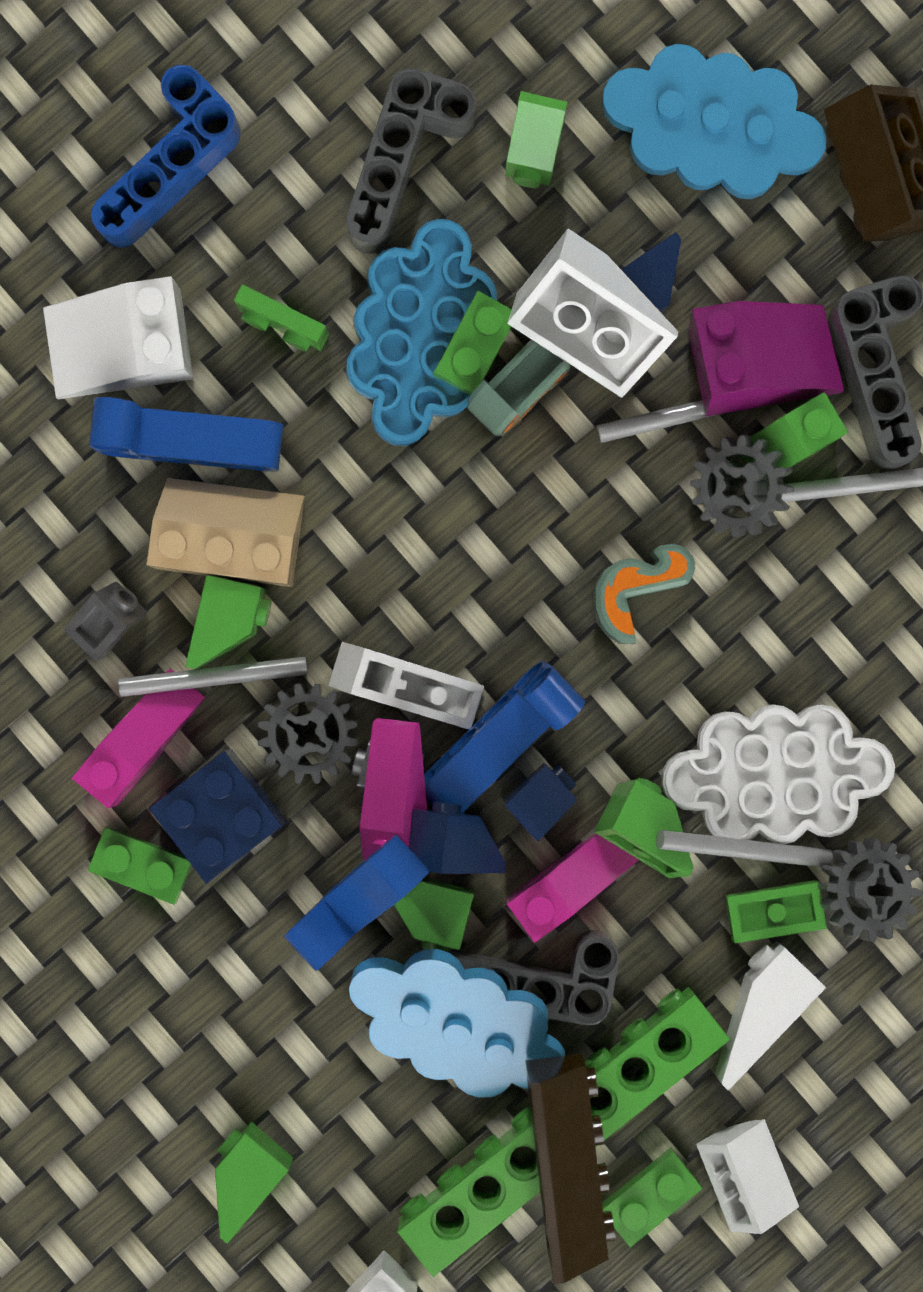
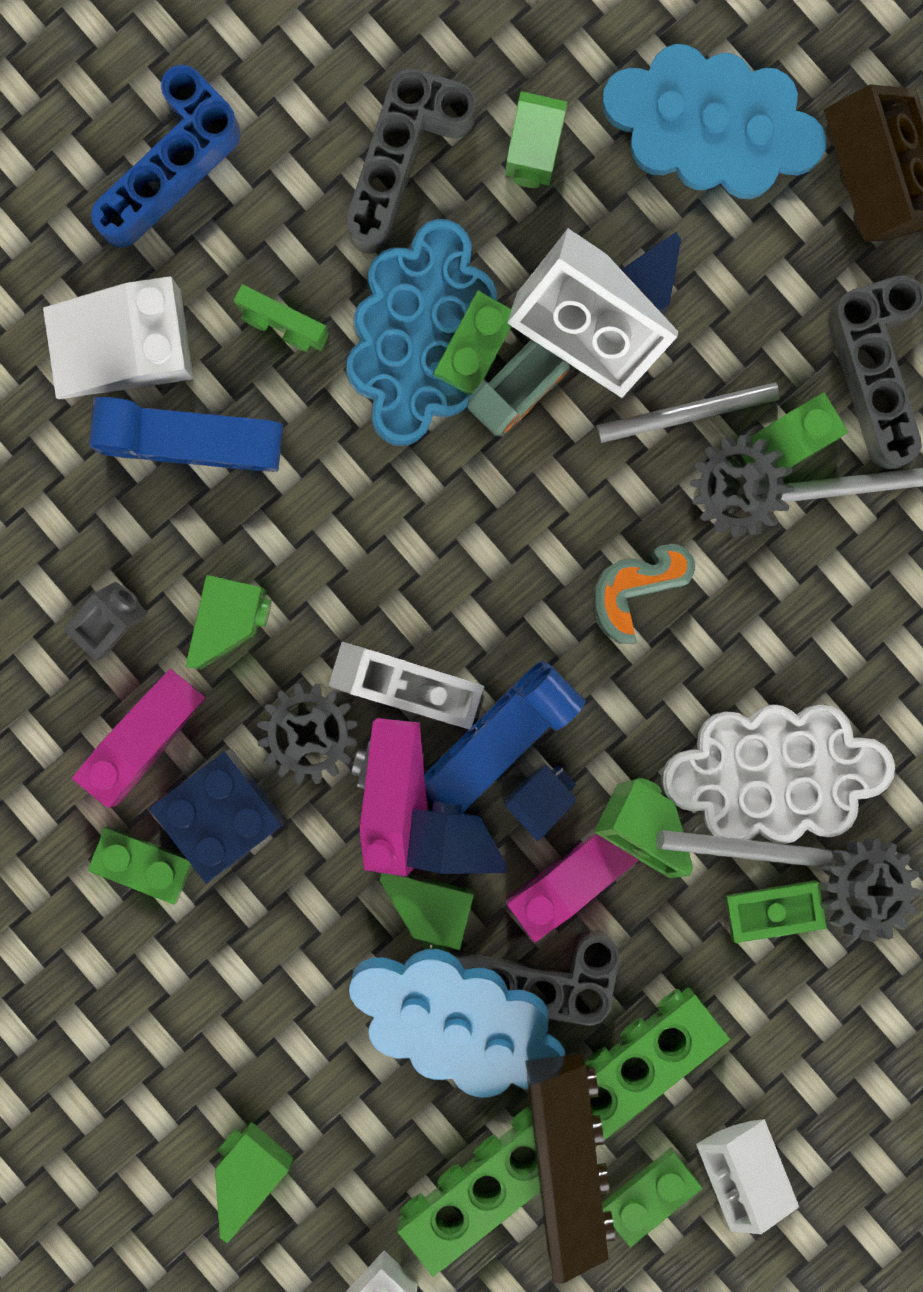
(212, 676): light grey bar -> none
(226, 532): tan slope -> none
(356, 901): blue beam -> none
(761, 354): magenta slope -> none
(768, 1002): white slope -> none

